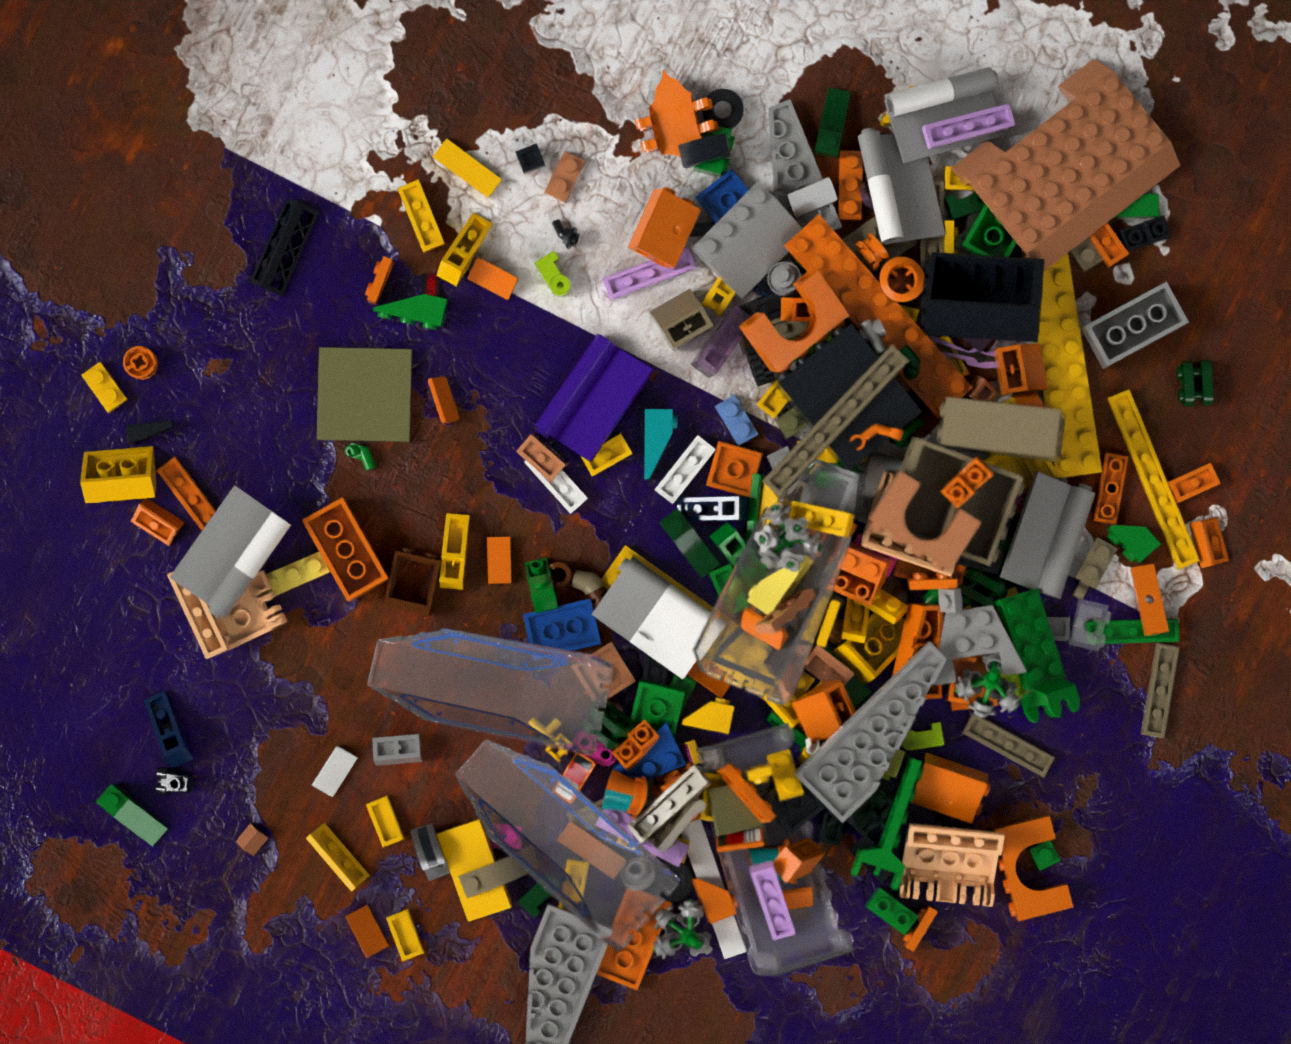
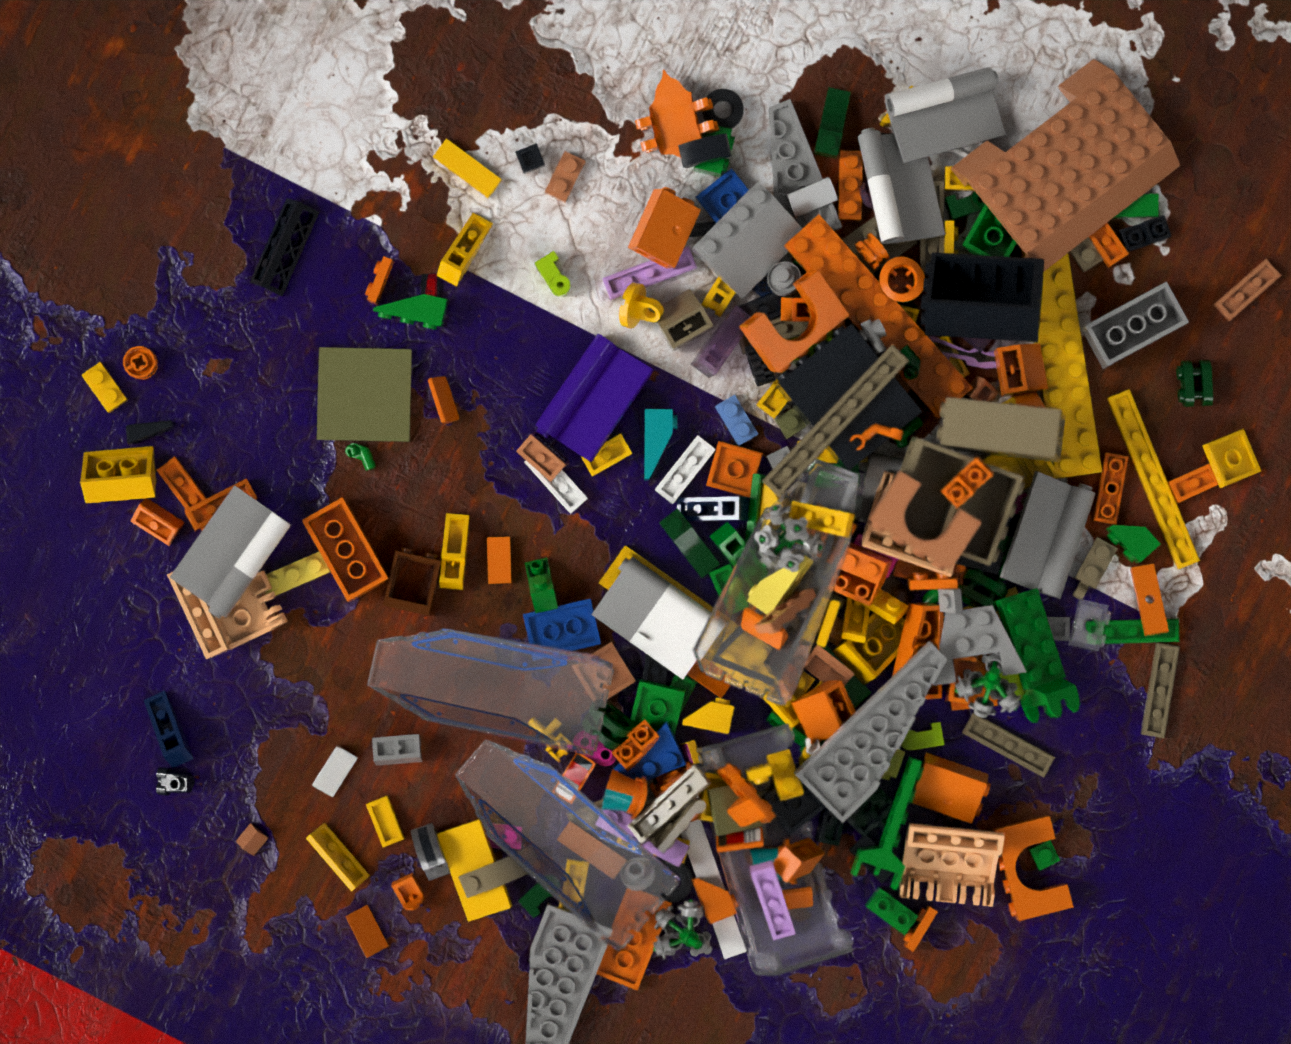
(131, 814): green slope -> none
(203, 511): none -> orange plate
(405, 935): yellow tile -> none
(408, 892): none -> orange plate
(421, 216): yellow plate -> none
(492, 278): orange slope -> none
(569, 236): black plate -> none
(585, 581): piece -> none
(636, 306): none -> yellow tile
(747, 811): none -> orange slope
(968, 126): lavender plate -> none
(1209, 542): orange slope -> none
(1231, 458): none -> yellow tile
(1247, 290): none -> nougat tile

